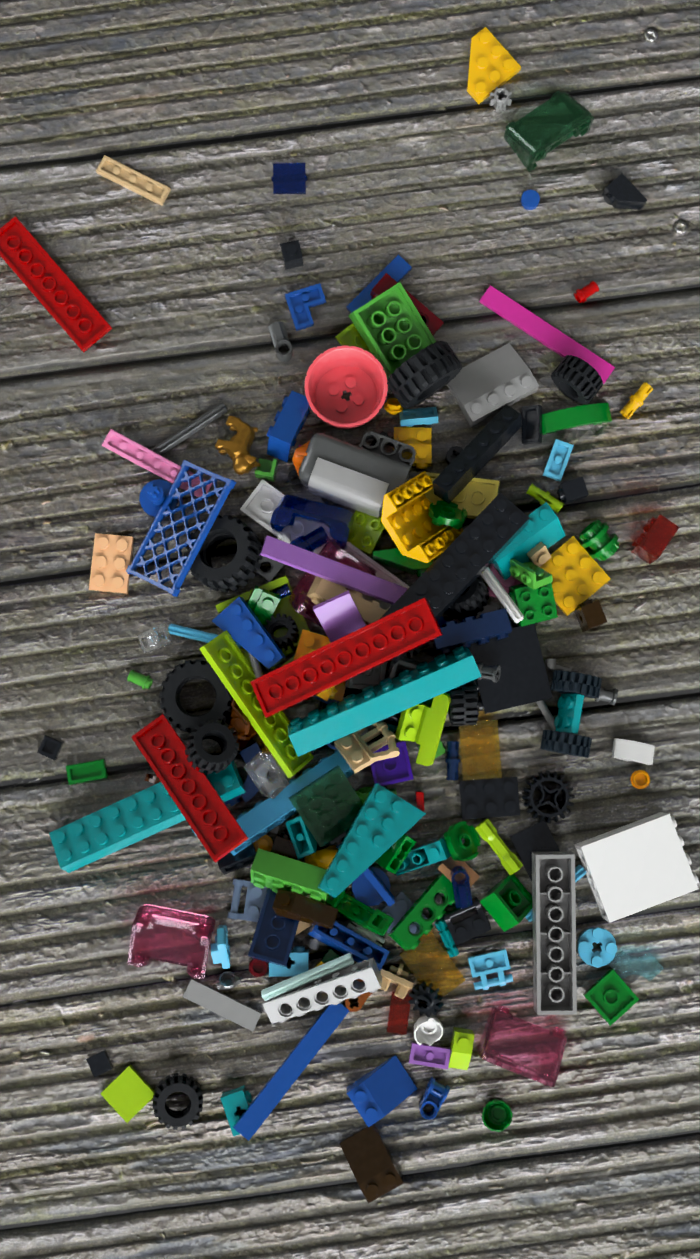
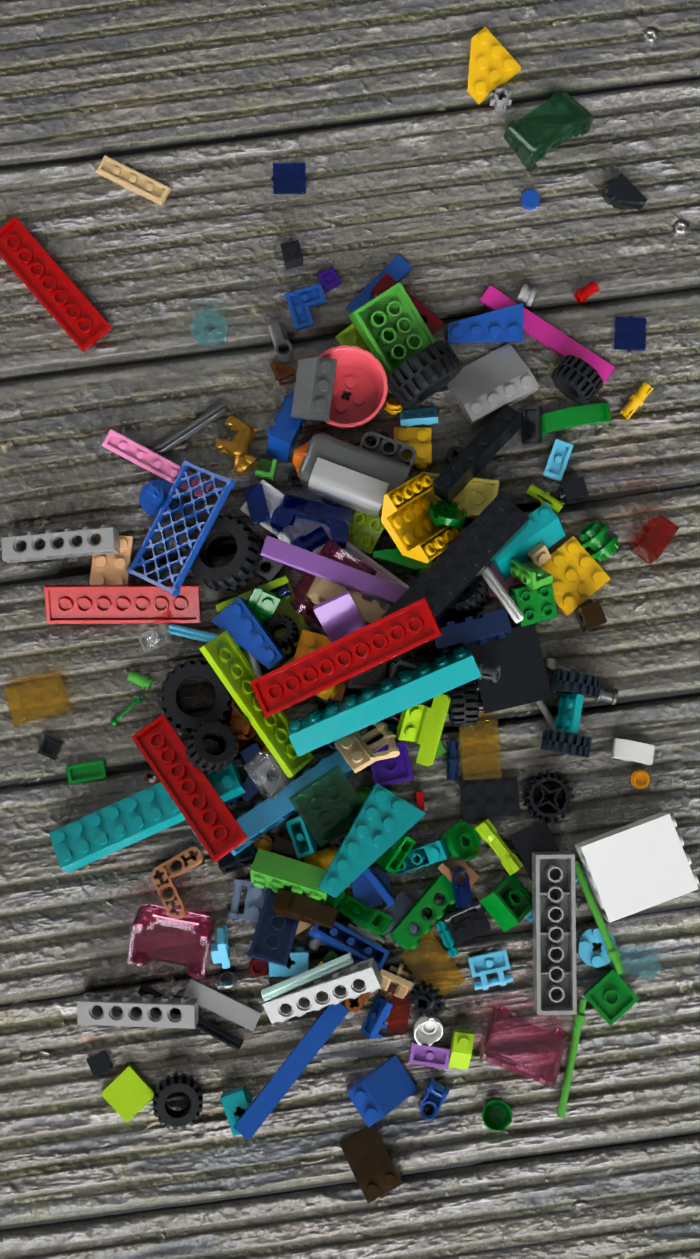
(37, 699): none -> clear yellow plate
(89, 1015): none -> light grey brick
(108, 545): none -> light grey brick
(121, 604): none -> plate
(137, 700): none -> green hinge
(170, 875): none -> nougat beam
(203, 1024): none -> black axle
(217, 336): none -> clear light blue plate
(257, 504): none -> clear blue tile
(282, 371): none -> reddish brown tile
(314, 388): none -> dark grey slope
(329, 279): none -> dark purple tile
(376, 1017): none -> blue plate
(490, 327): none -> blue wing
(527, 294): none -> light grey wheel
(578, 1020): none -> bright green bar
(613, 953): none -> bright green bar
(630, 334): none -> clear blue piece

